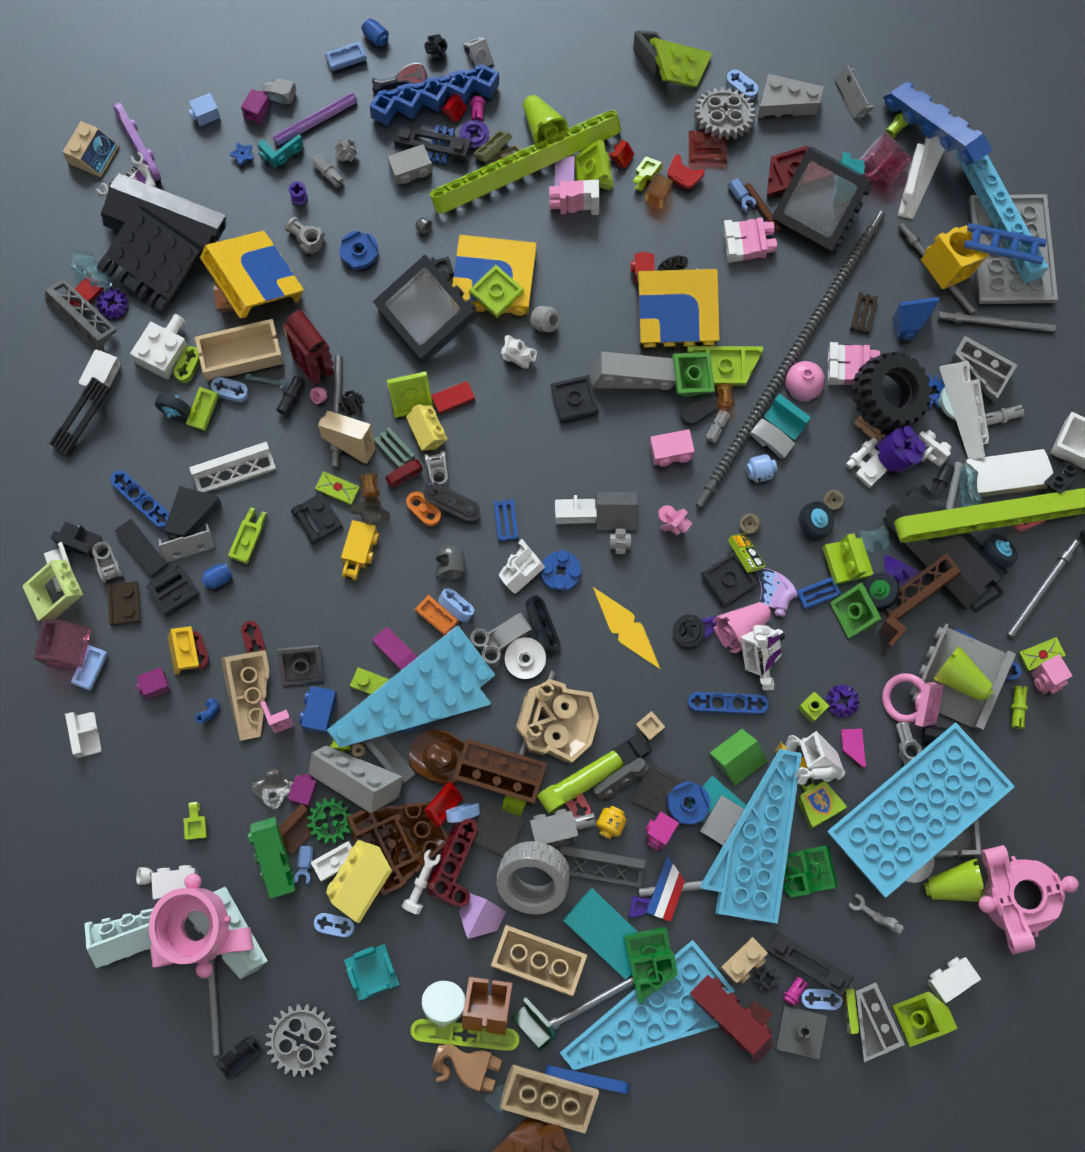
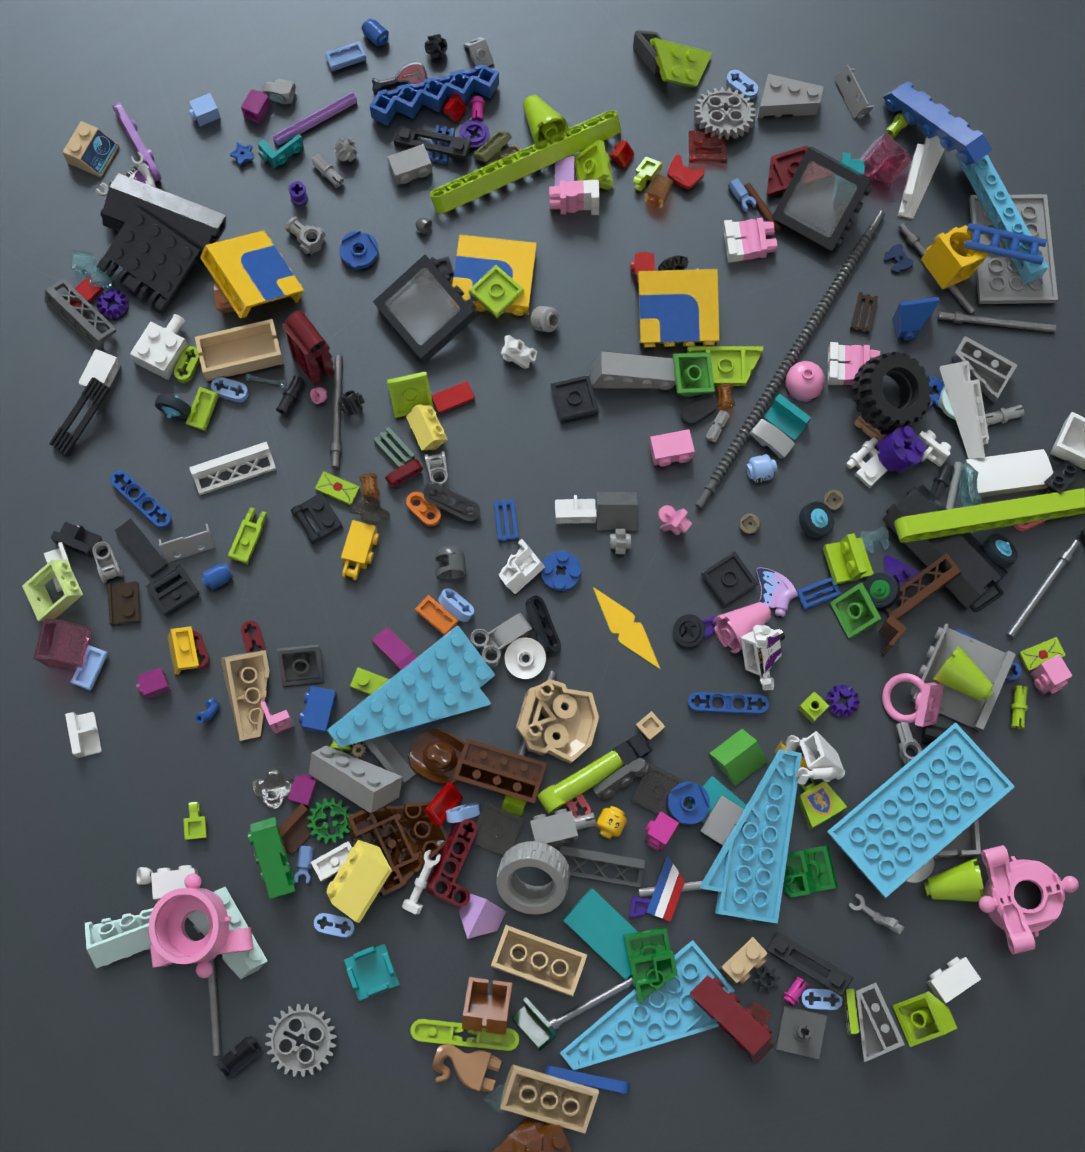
(190, 512): black slope -> none
(348, 435): tan slope -> none
(443, 1003): light aqua tile -> none
(746, 552): tile -> none
(853, 745): dark pink tile -> none
(903, 262): none -> dark blue piece

